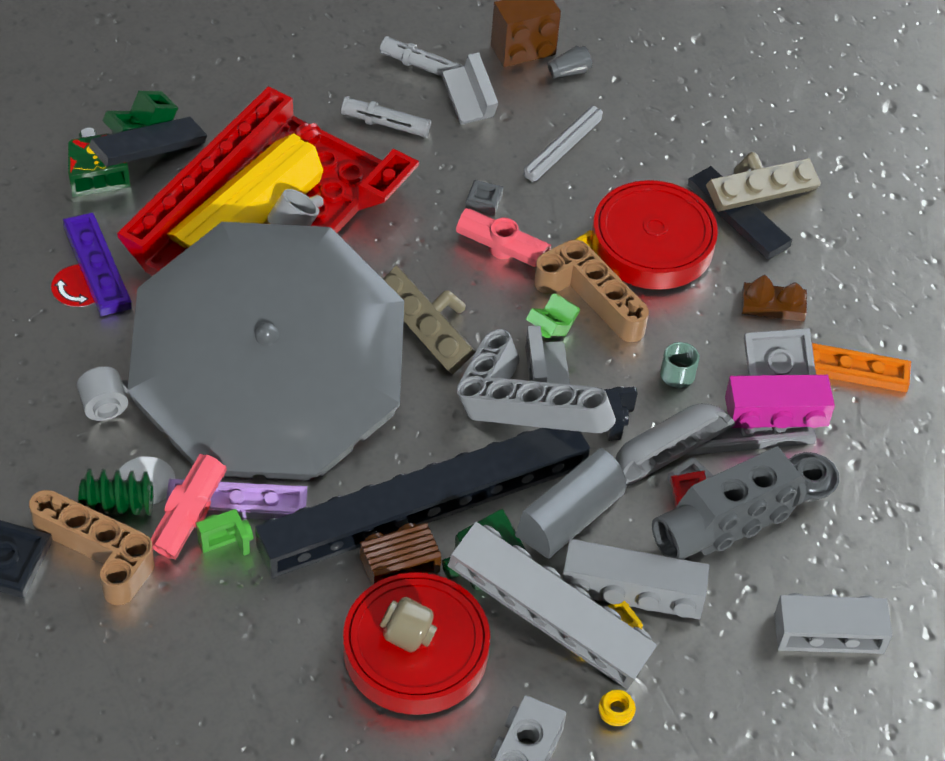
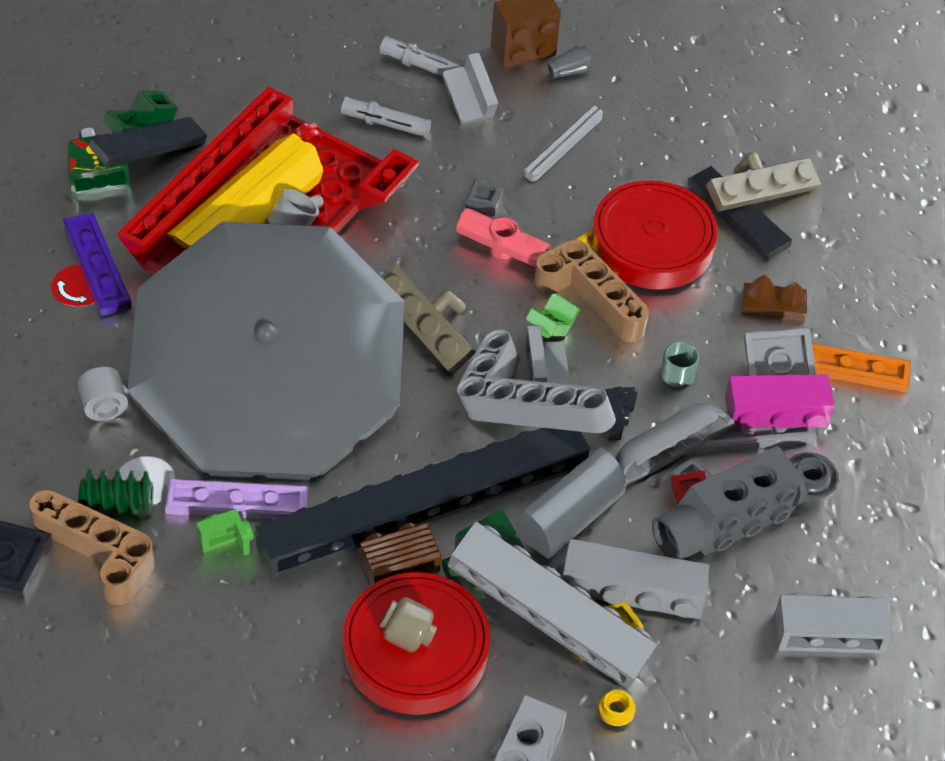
(187, 506): coral piece -> none

